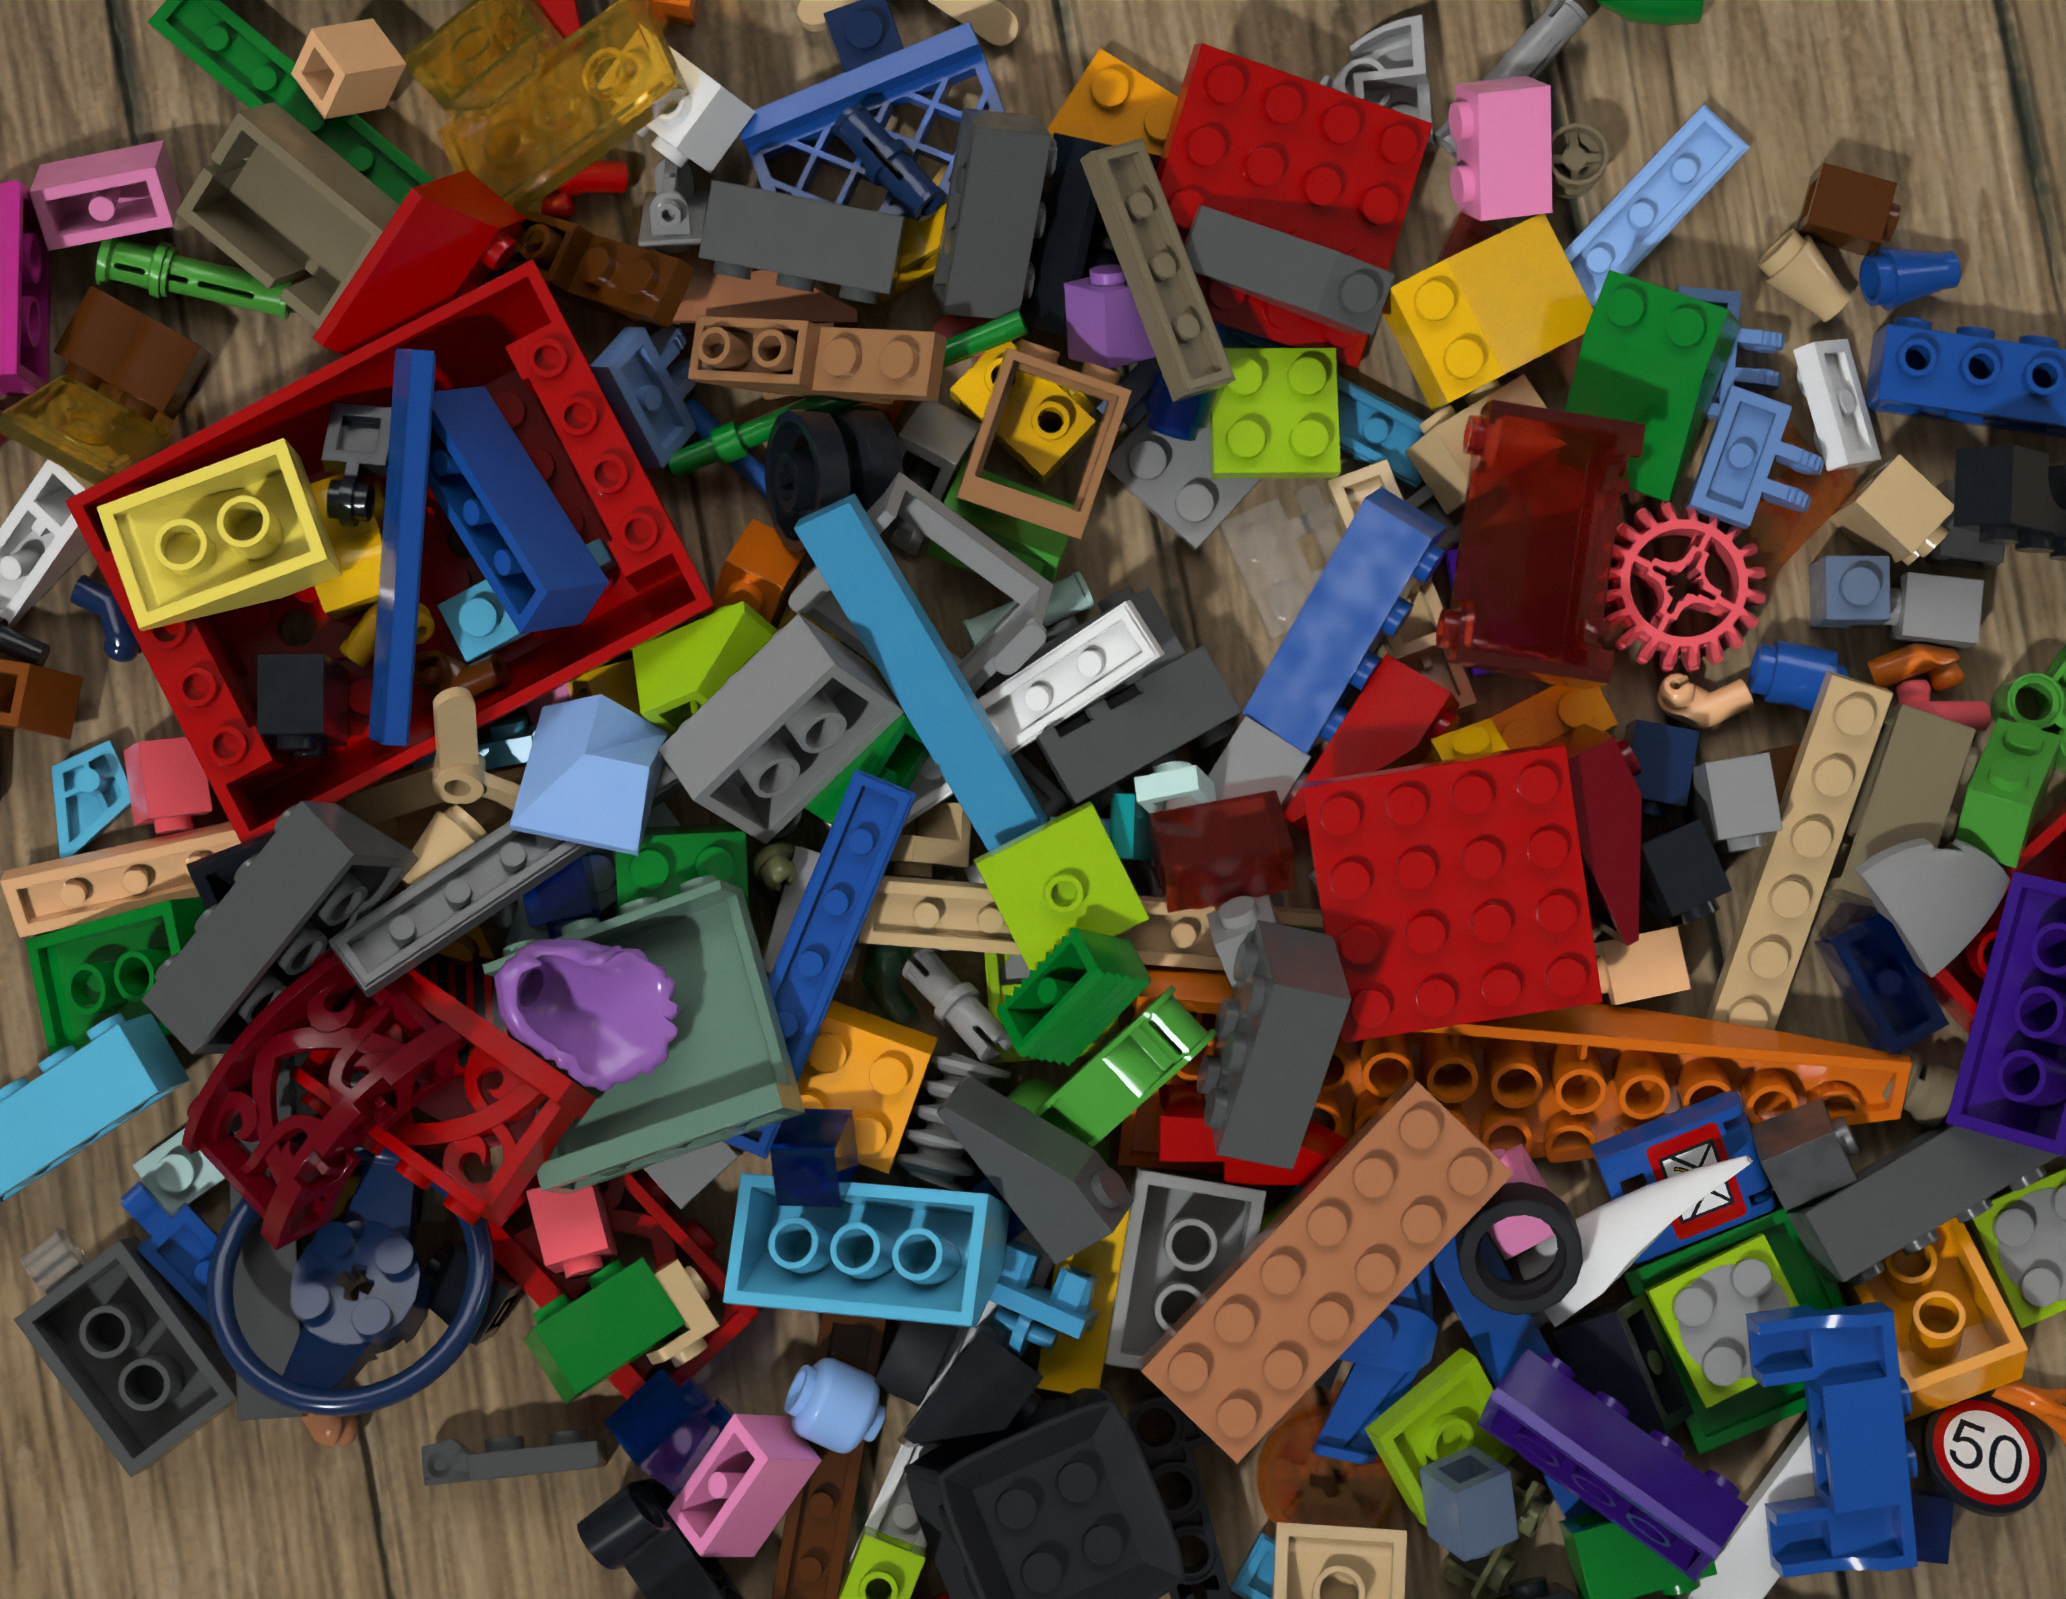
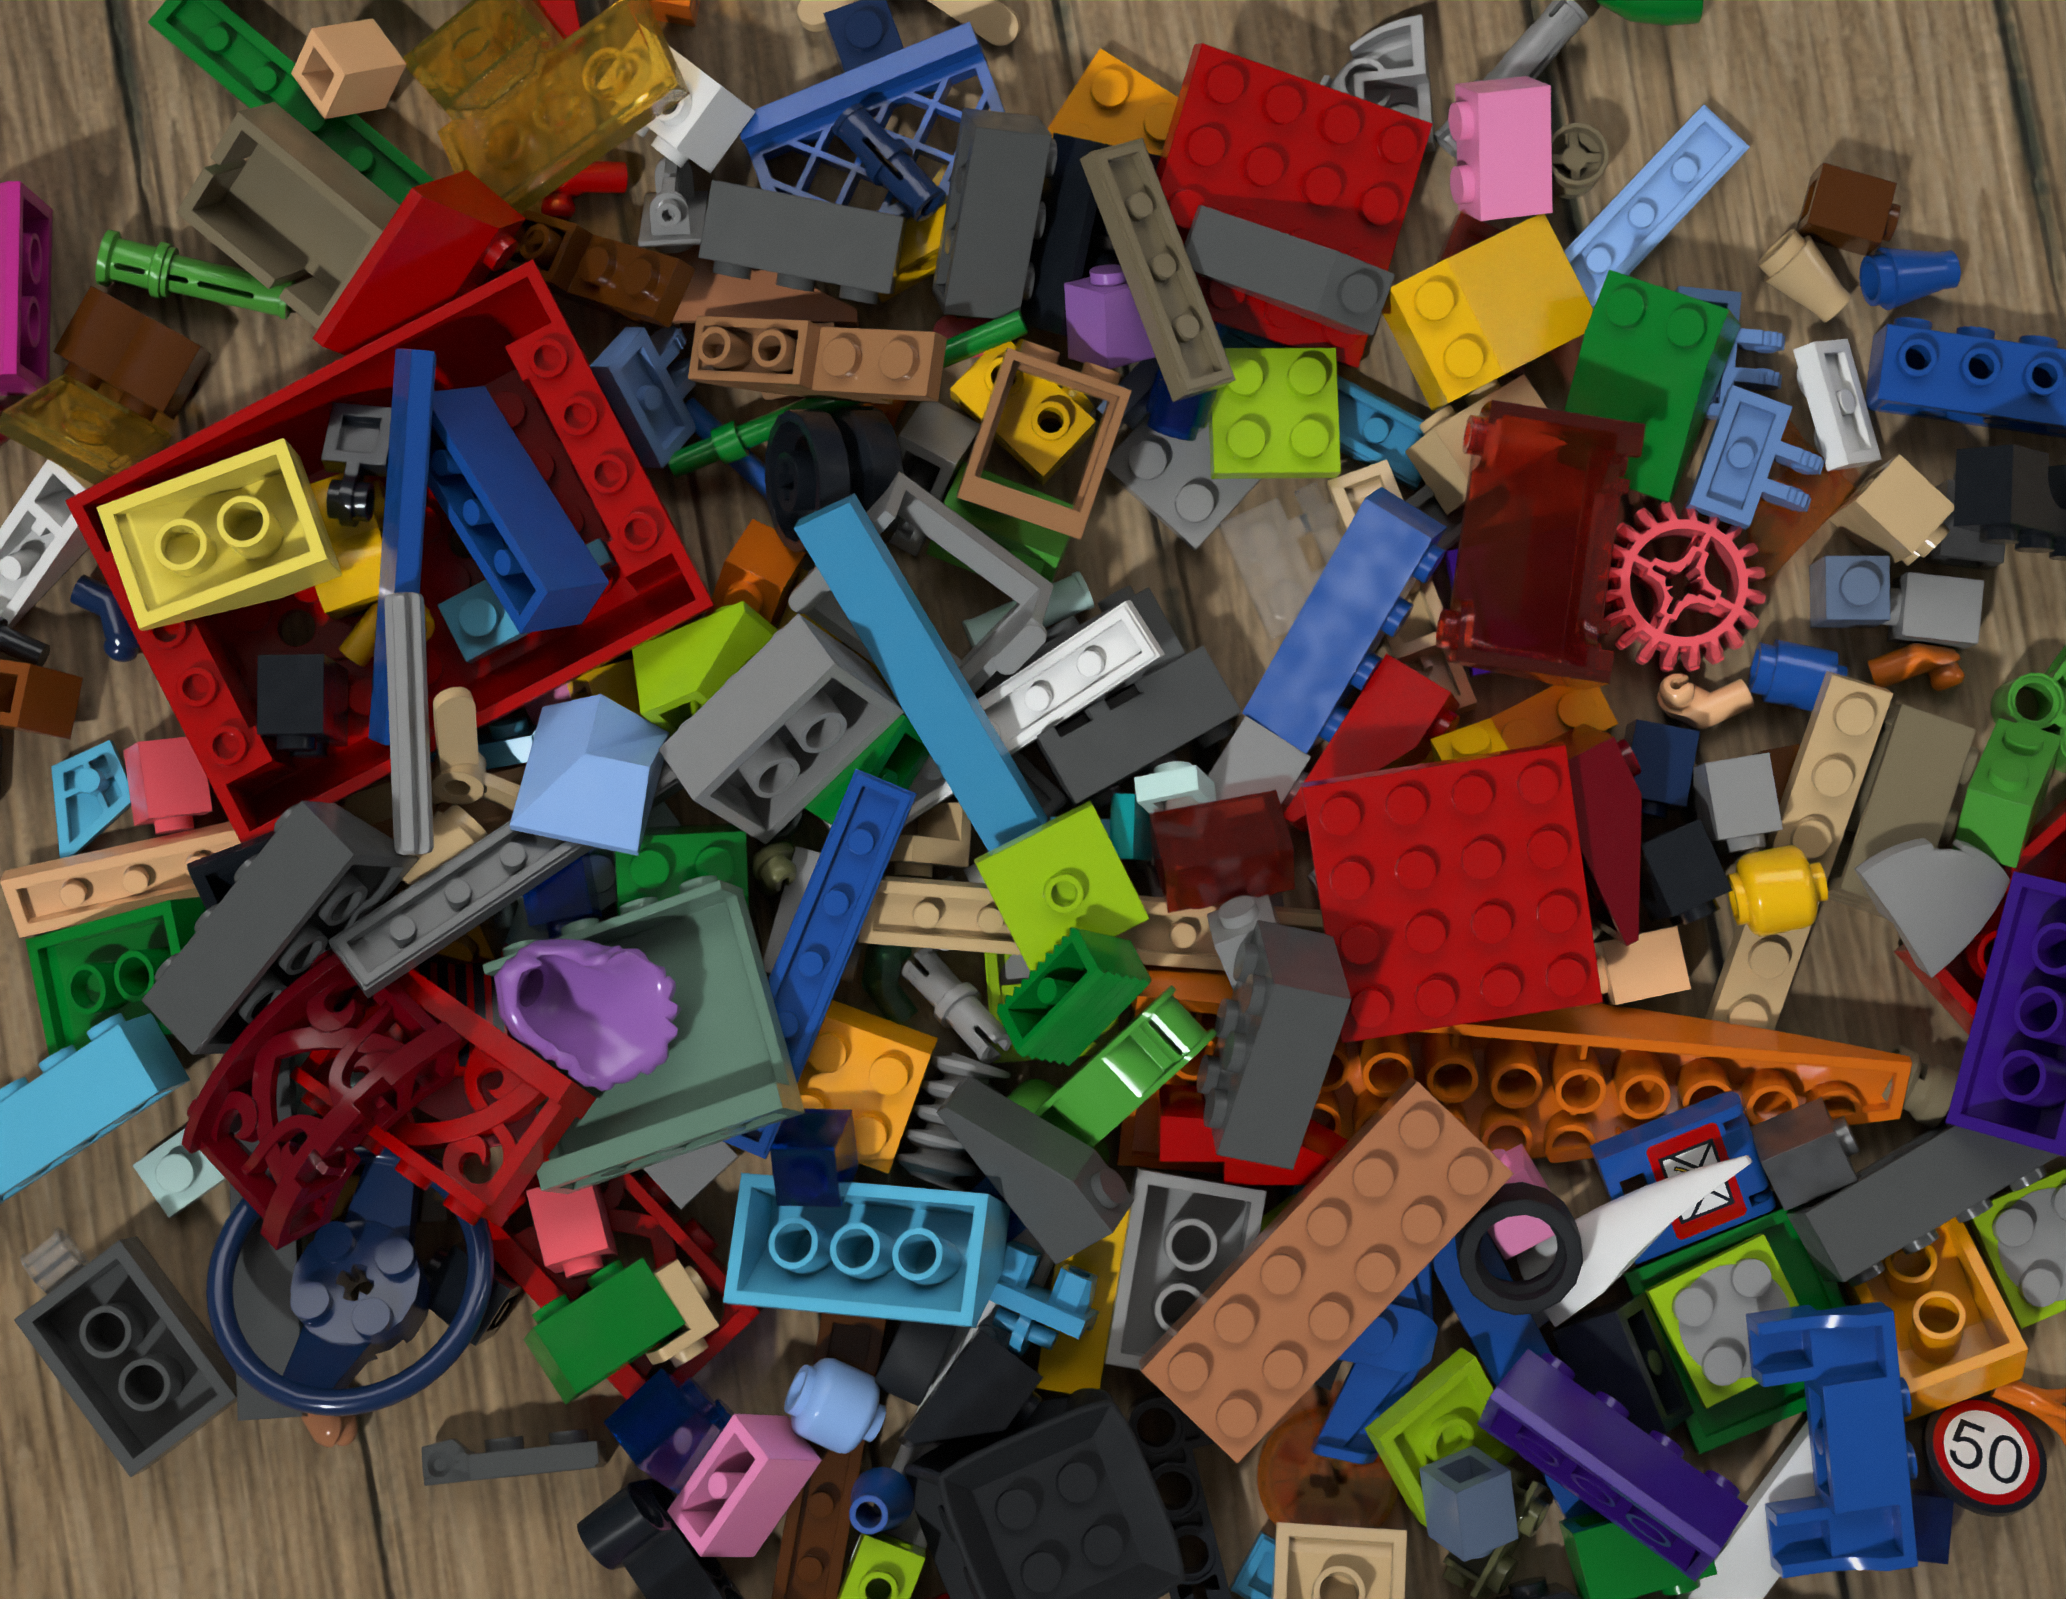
(105, 195): bright pink brick -> none
(177, 1244): blue plate -> none
(409, 723): none -> light grey axle
(439, 671): reddish brown arm -> none
(887, 1490): none -> blue cone
(1776, 890): none -> yellow head
(1881, 983): clear blue brick -> none
(1969, 713): coral arm -> none

